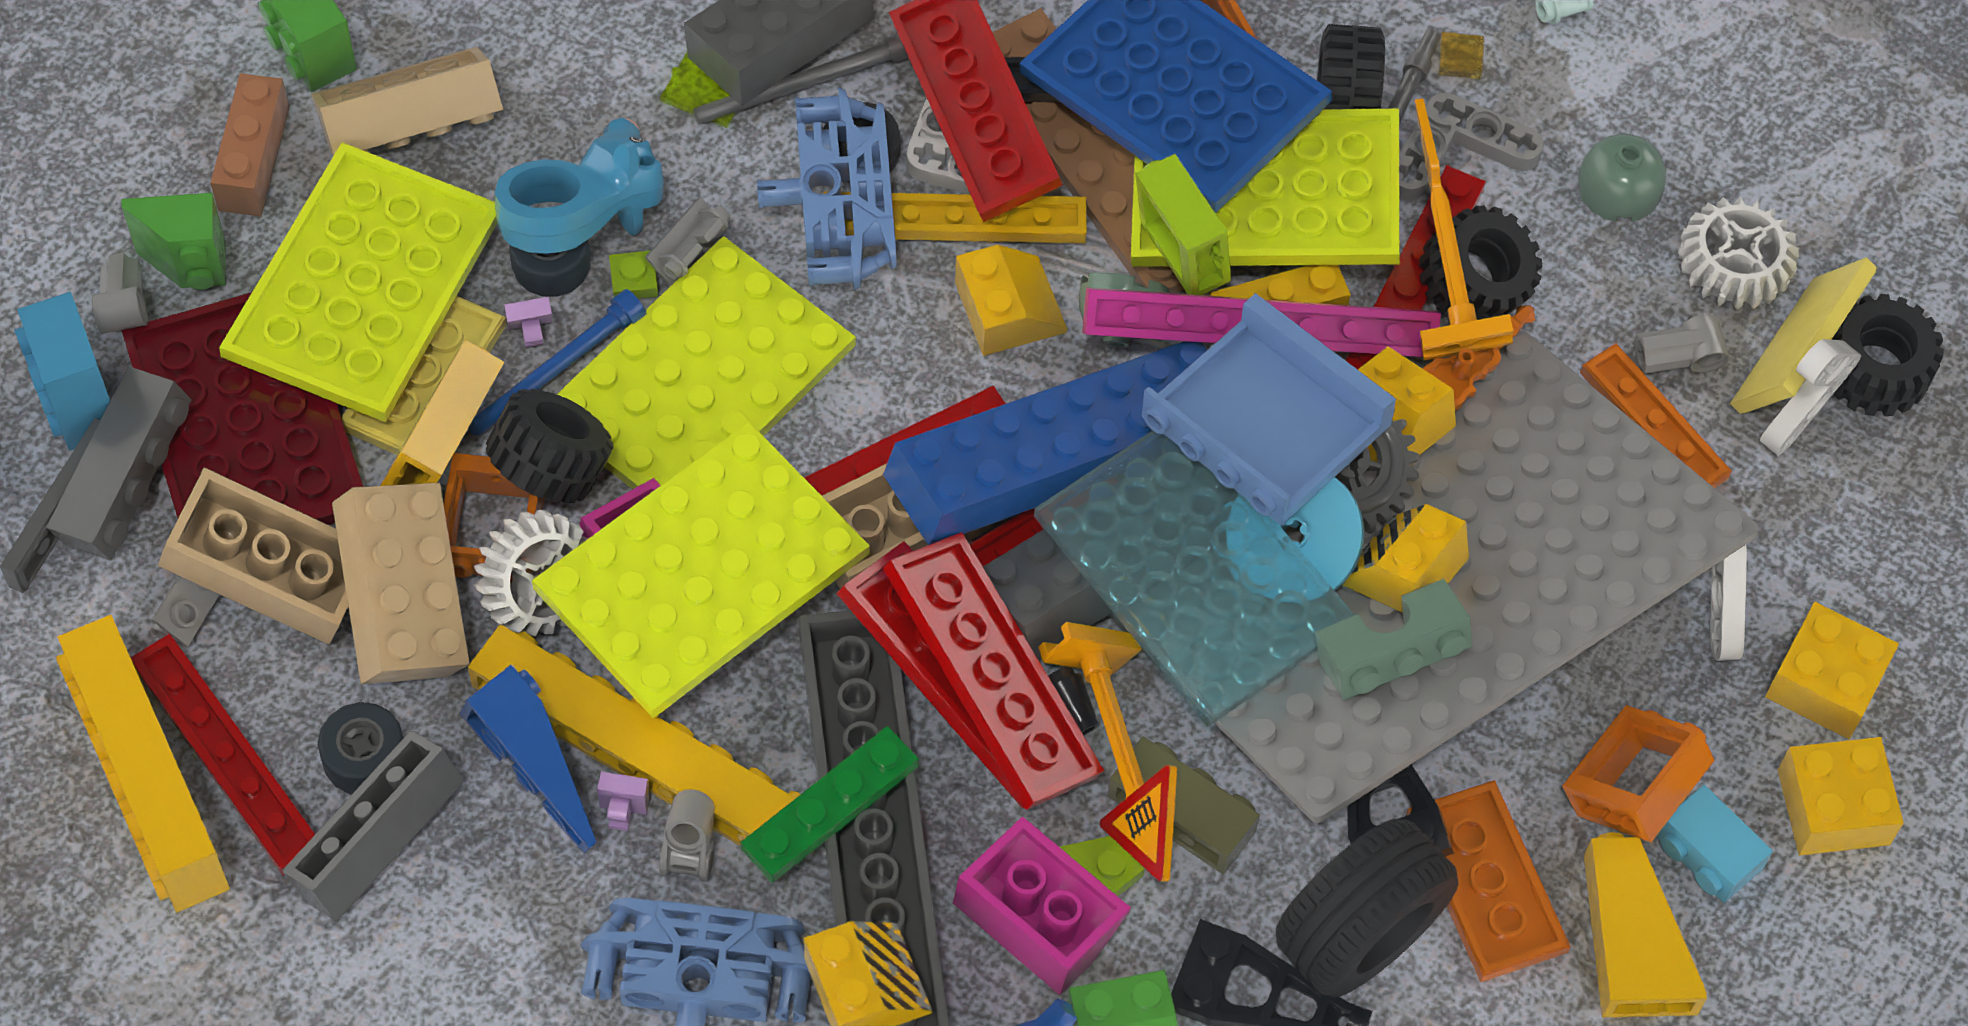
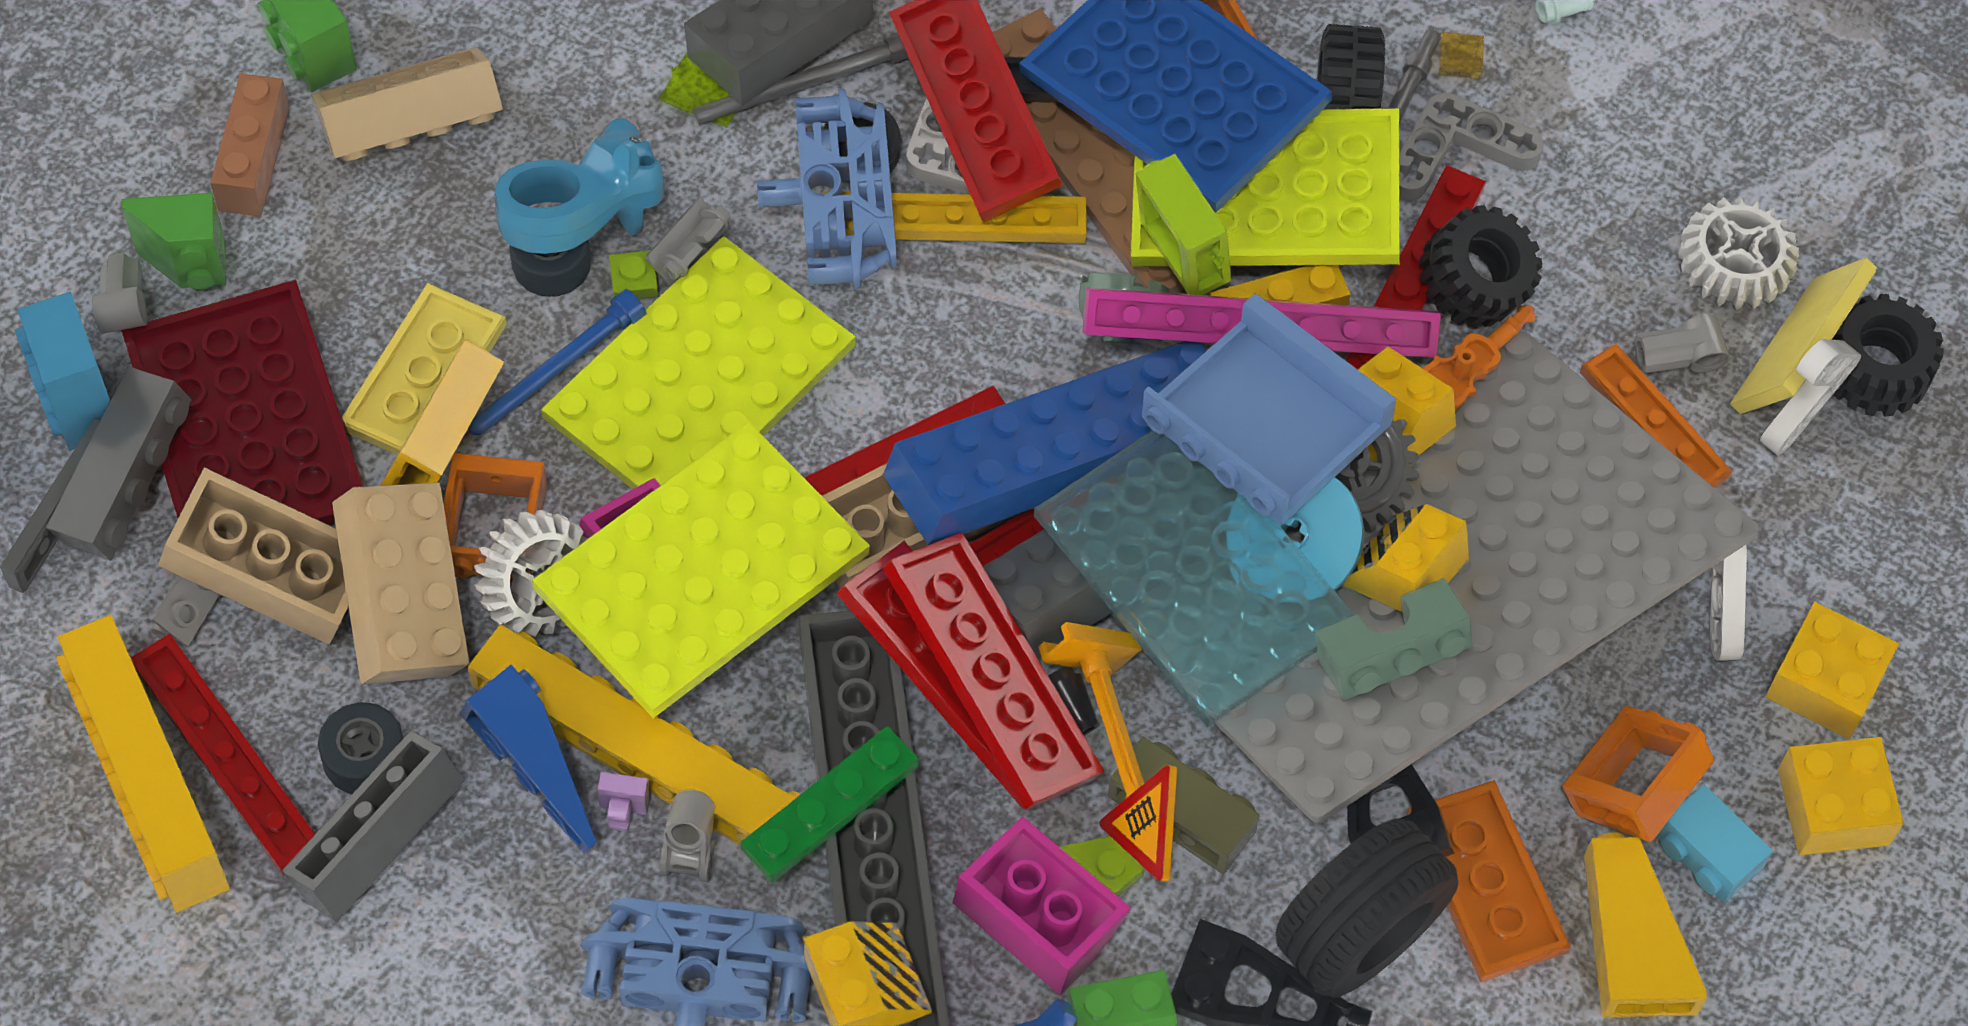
(361, 282): neon yellow plate -> none
(529, 316): lavender tile -> none
(549, 446): black tyre -> none
(1007, 298): yellow slope -> none
(1464, 328): light orange piece -> none
(1622, 177): sand green cylinder -> none

